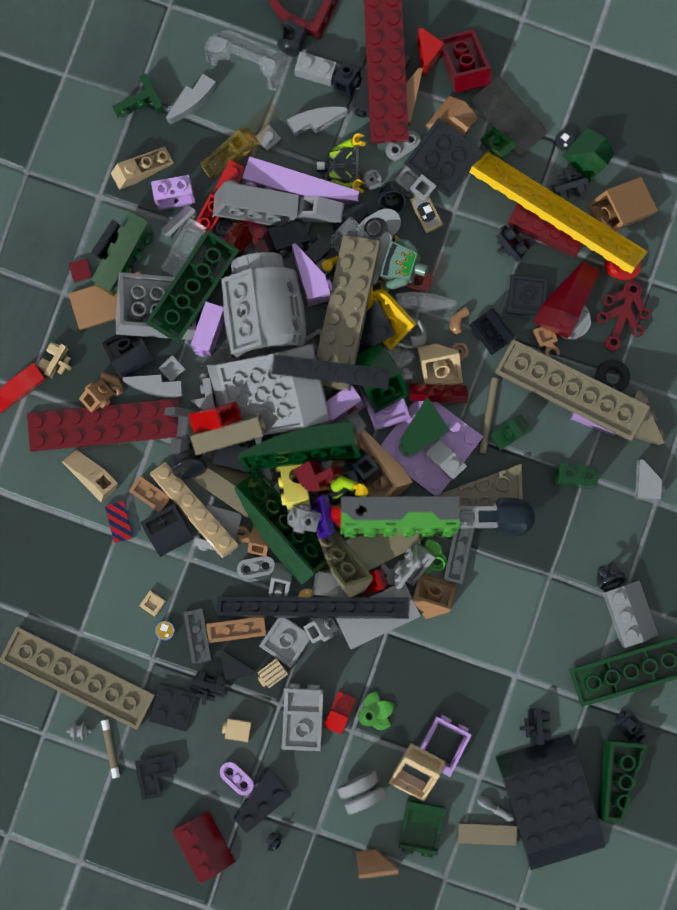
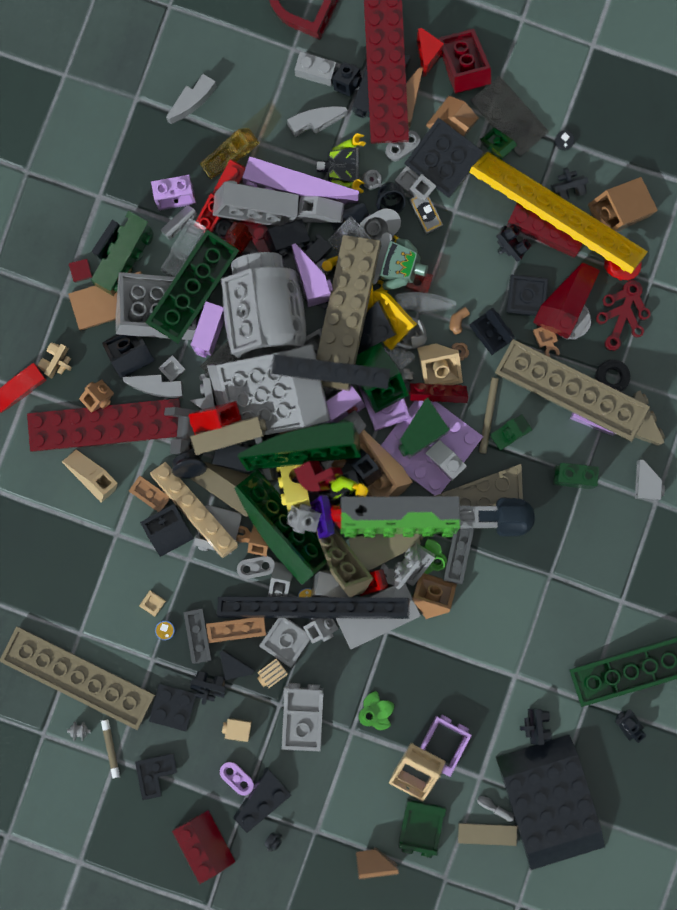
(114, 382): medium nougat arm -> none
(119, 521): tile -> none
(139, 100): dark green bracket -> none
(140, 167): tan slope -> none
(226, 42): clear windscreen -> none
(268, 138): light grey plate -> none
(292, 43): black helmet -> none
(340, 712): red slope -> none
(362, 793): light grey wheel -> none
(589, 153): dark green slope -> none
(610, 577): black piece -> none
(618, 777): dark green wedge -> none
(630, 614): light grey slope -> none

